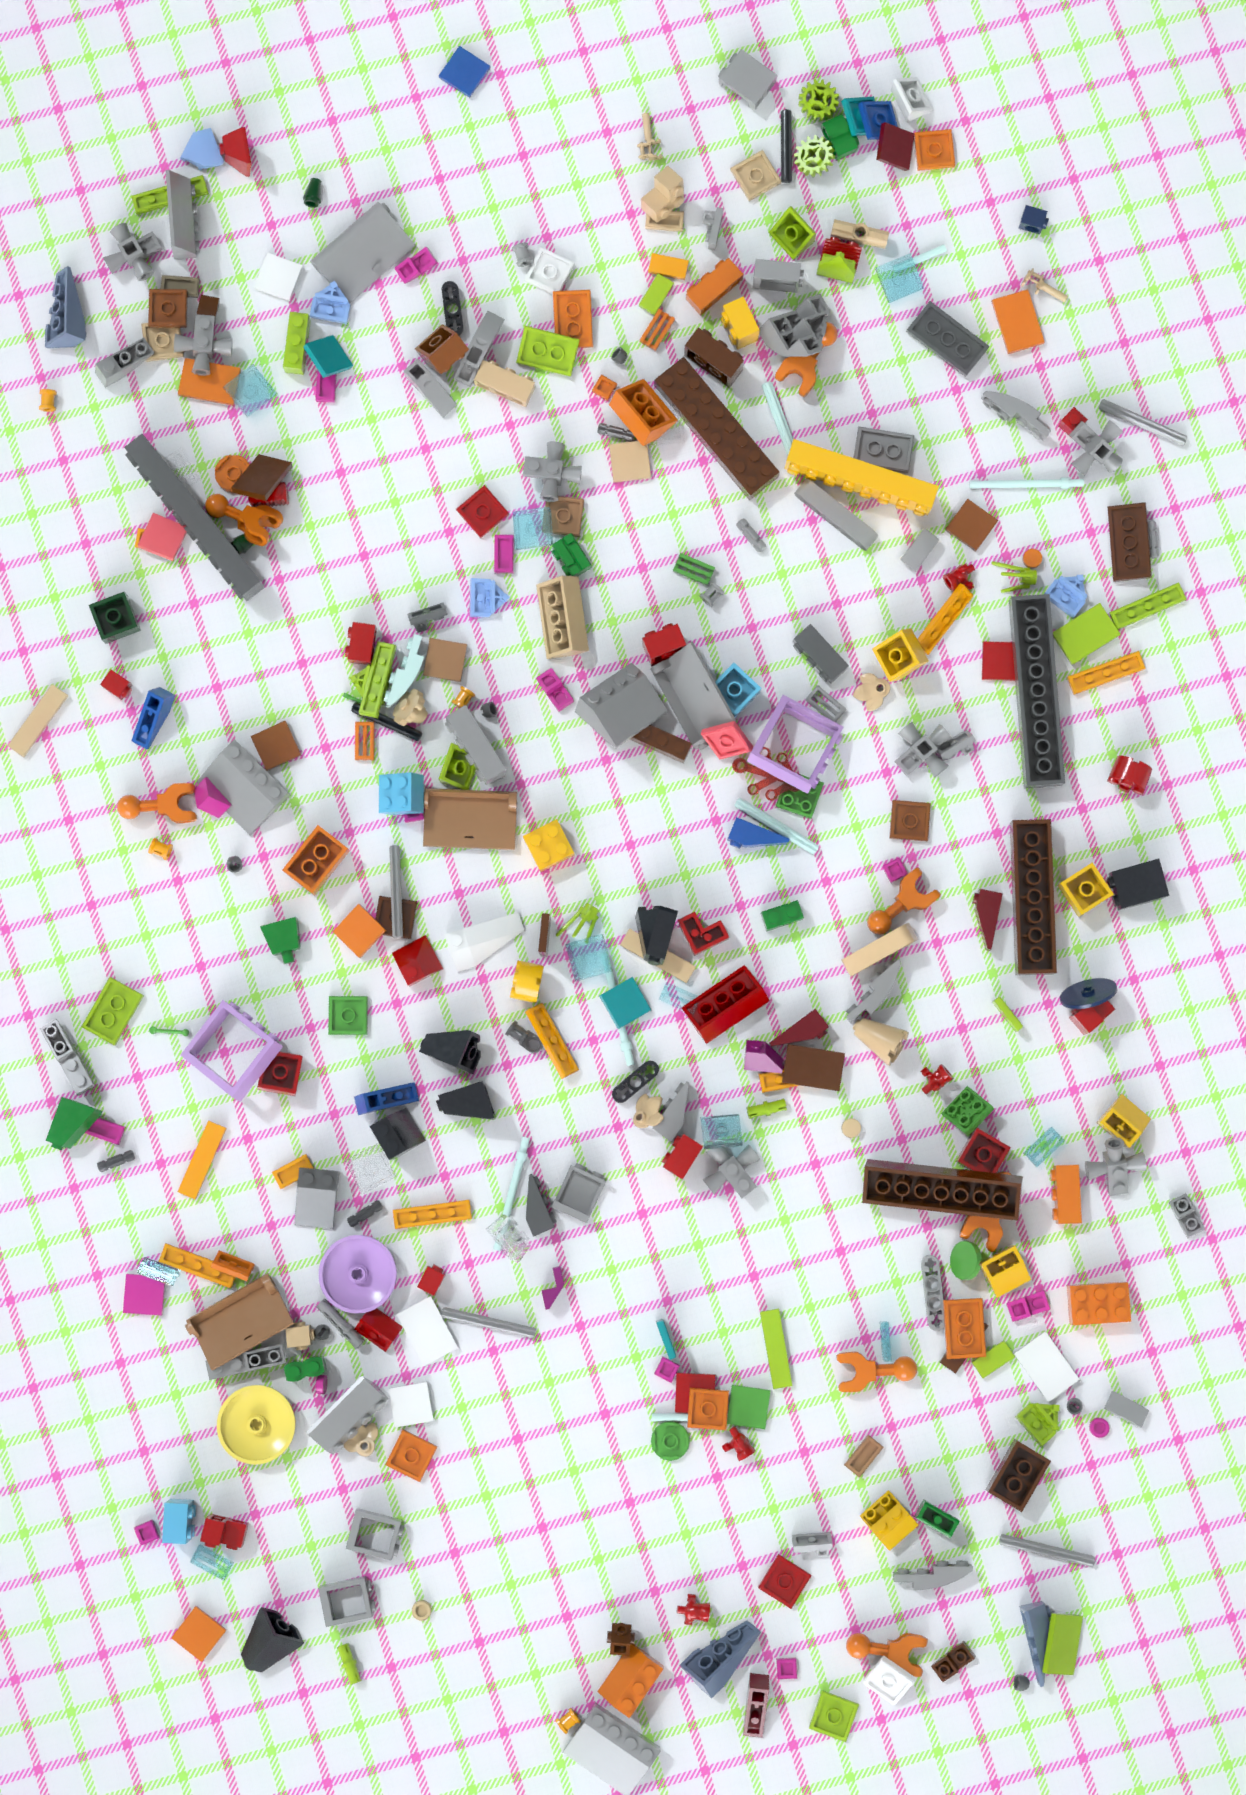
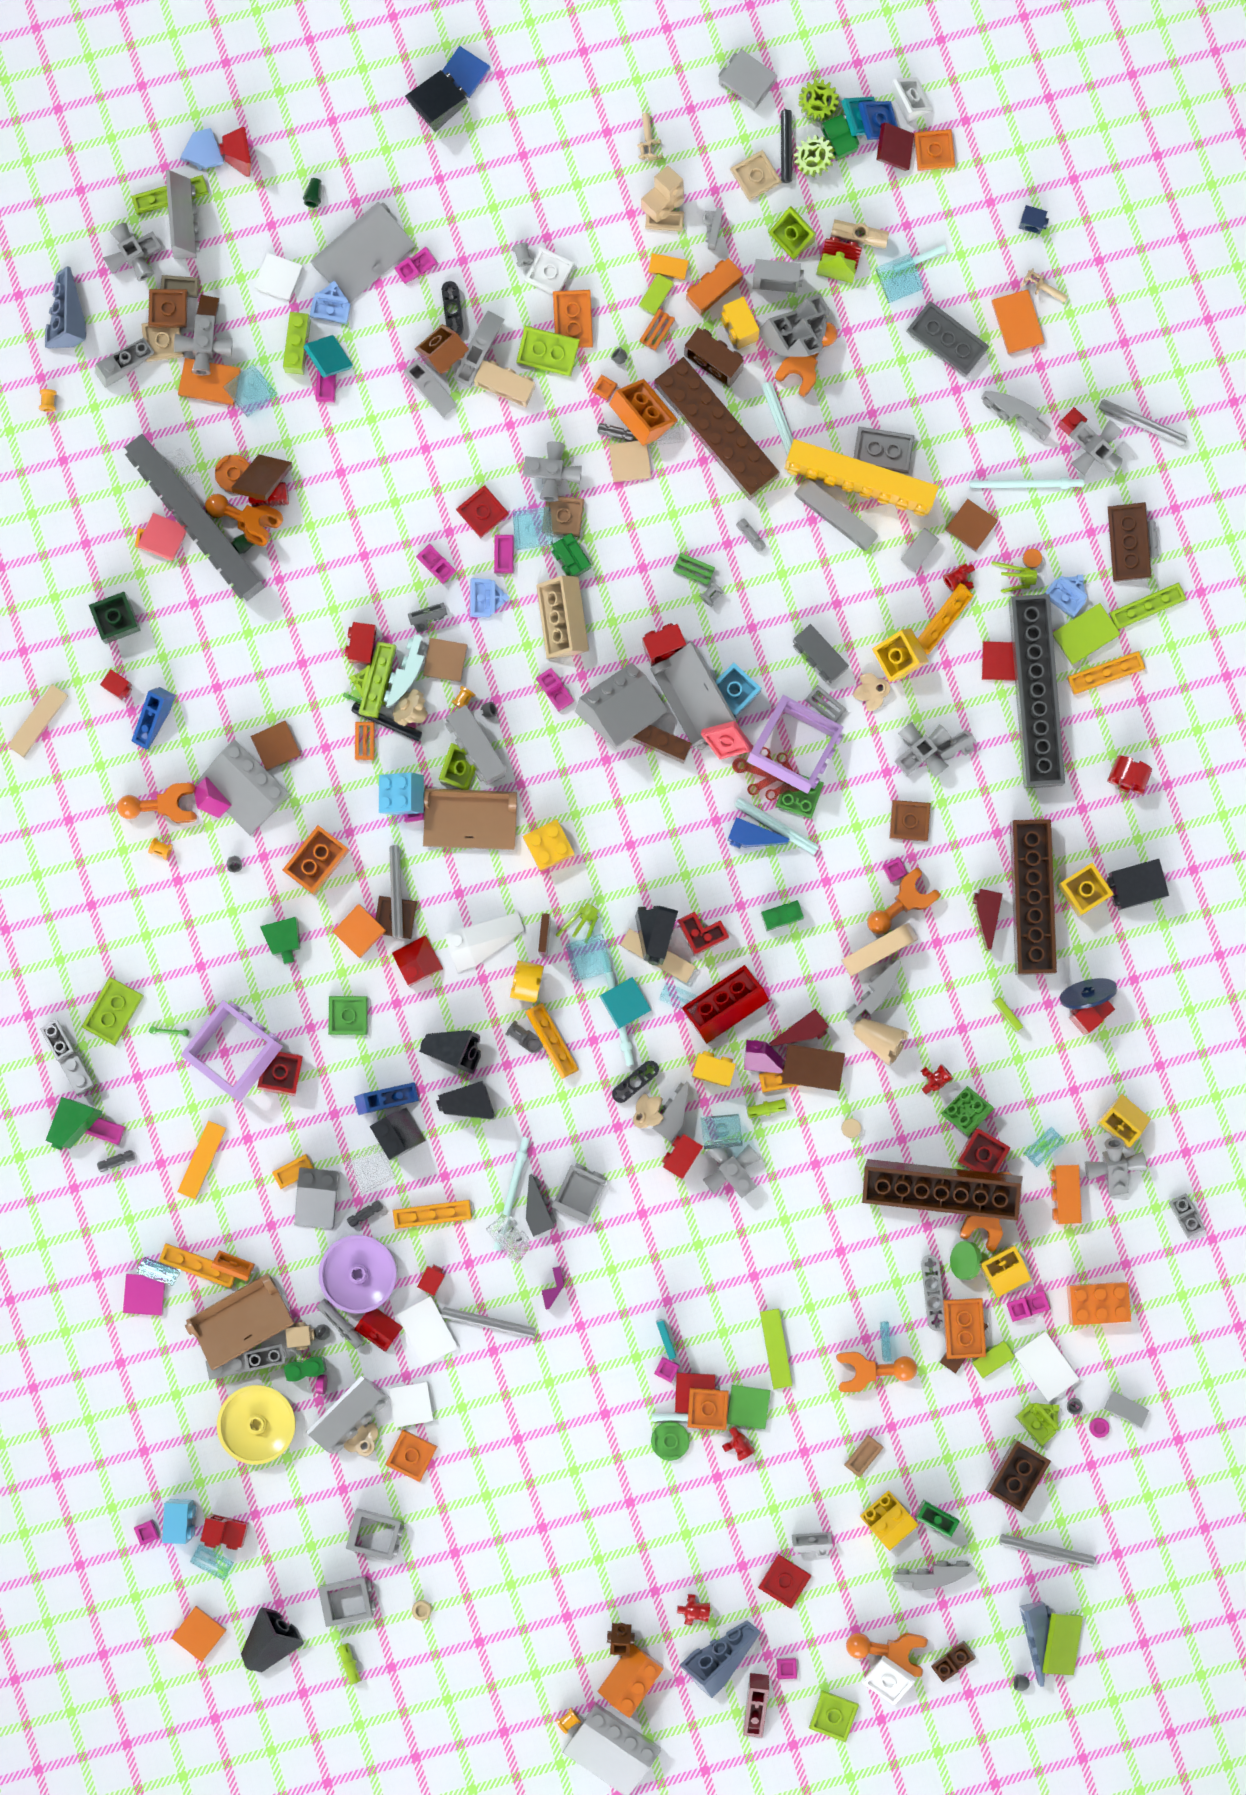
(436, 563): none -> dark pink slope
(437, 99): none -> black slope
(713, 1069): none -> yellow brick

